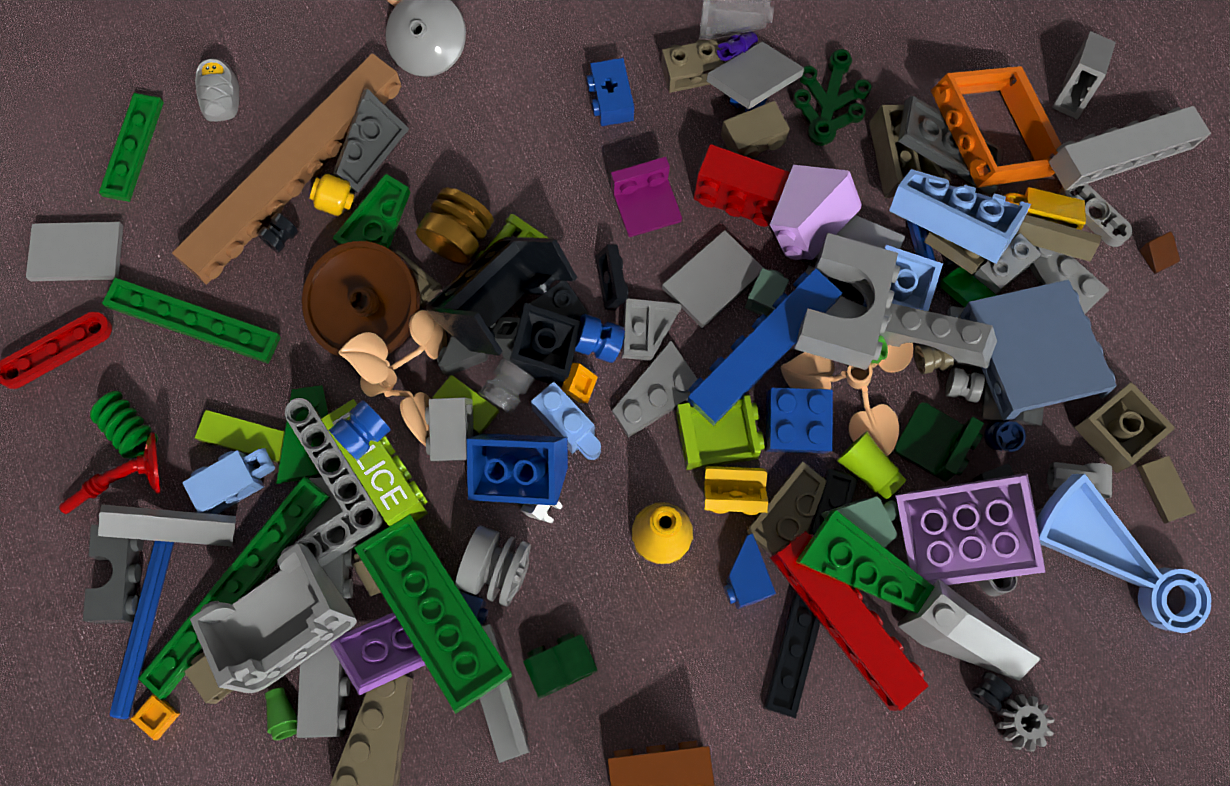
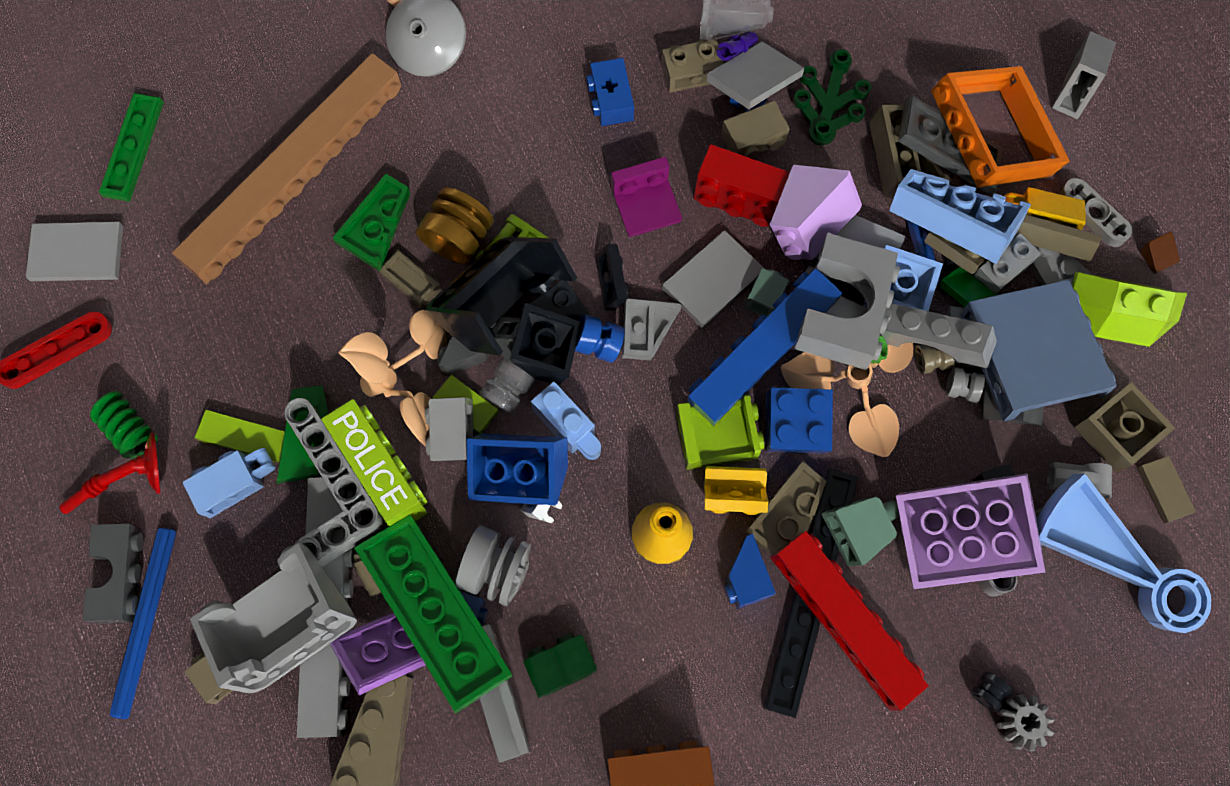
(155, 717): light orange tile -> none
(166, 525): light grey tile -> none
(191, 320): green plate -> none
(217, 90): light grey piece -> none
(238, 580): green tile -> none
(277, 232): black wheel -> none
(280, 715): bright green cone -> none
(331, 194): yellow head -> none
(357, 292): reddish brown dish -> none
(359, 430): blue wheel -> none
(368, 141): dark grey wing -> none
(579, 383): light orange plate -> none
(655, 392): light grey wing -> none
(860, 561): green wing -> none
(872, 466): lime plant -> none
(938, 441): dark green bracket -> none
(964, 632): light grey wedge -> none
(1012, 436): dark blue wheel -> none
(1127, 309): none -> lime wedge
(1128, 147): light grey brick -> none

